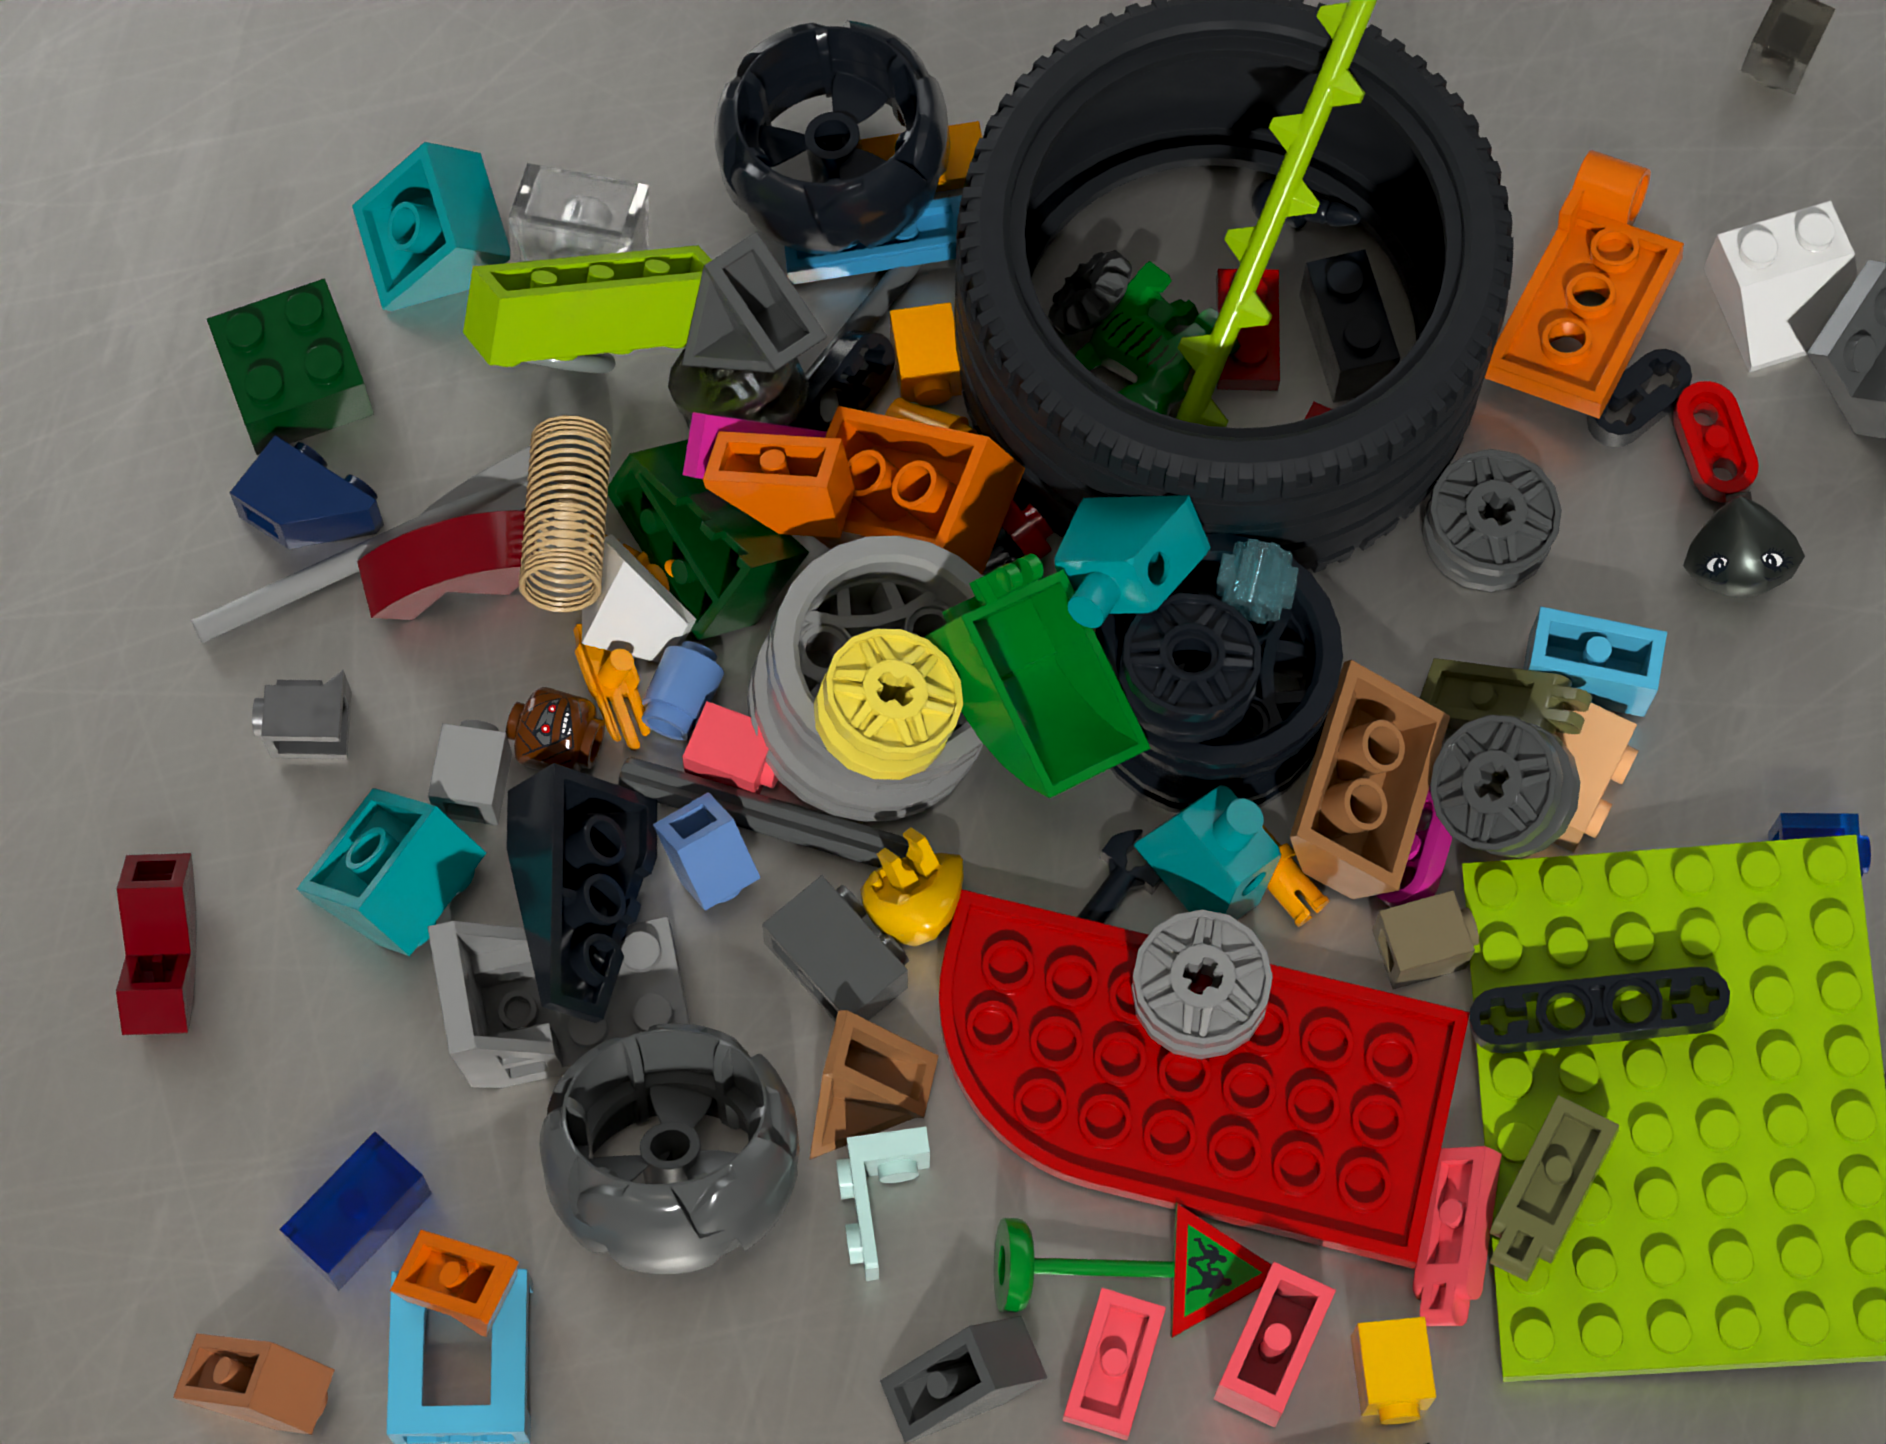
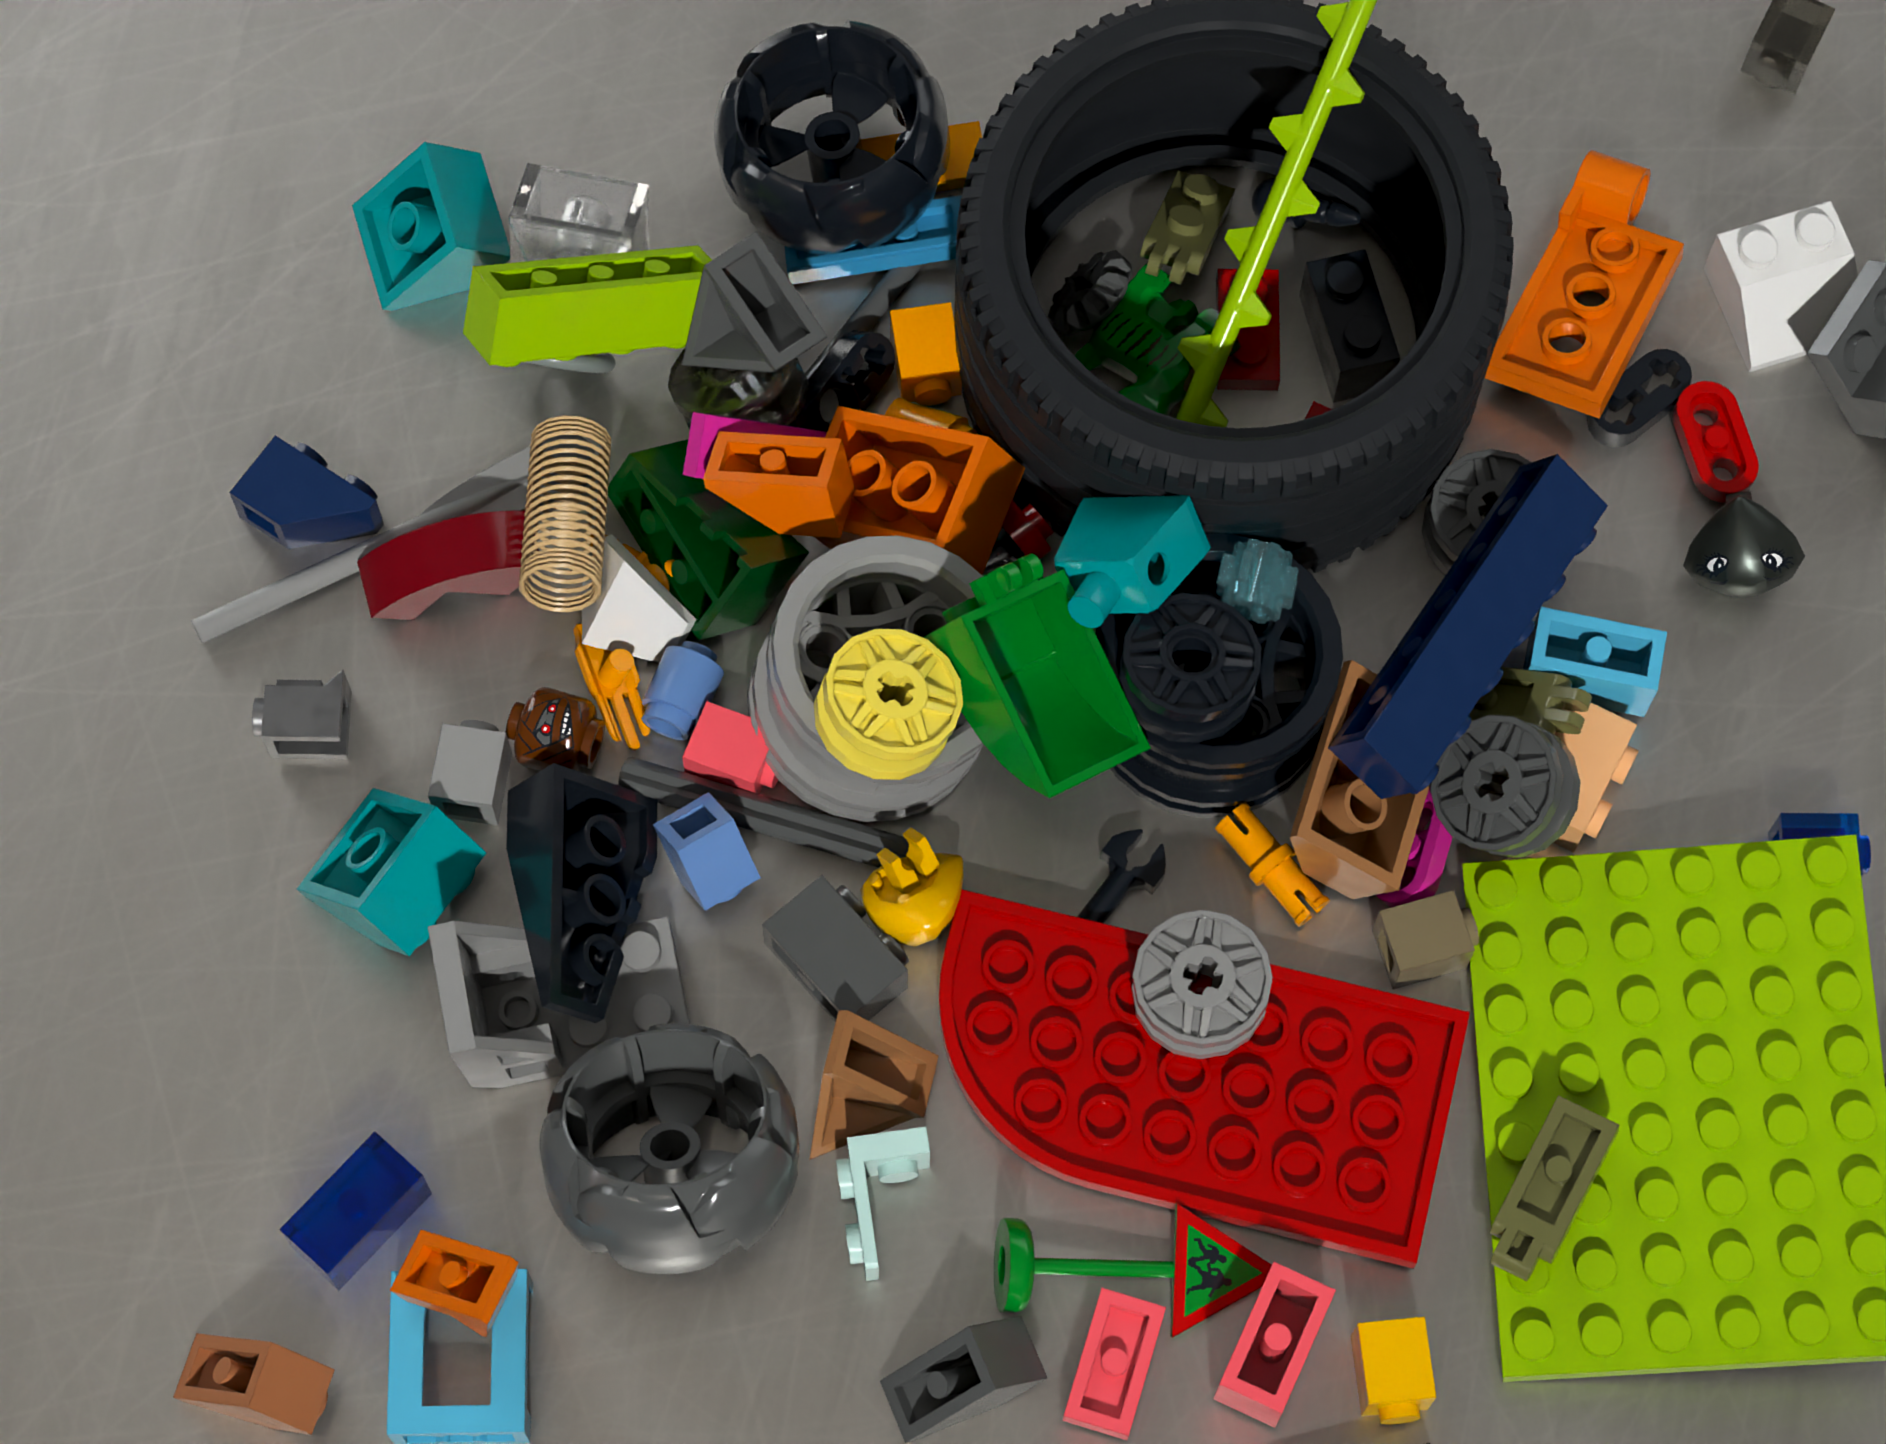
(159, 944): dark red brick -> none
(290, 365): dark green brick -> none
(1186, 225): none -> olive hinge
(1214, 854): teal torso -> none
(1456, 1234): coral hinge -> none
(1469, 629): none -> dark blue brick
(1600, 1020): black beam -> none

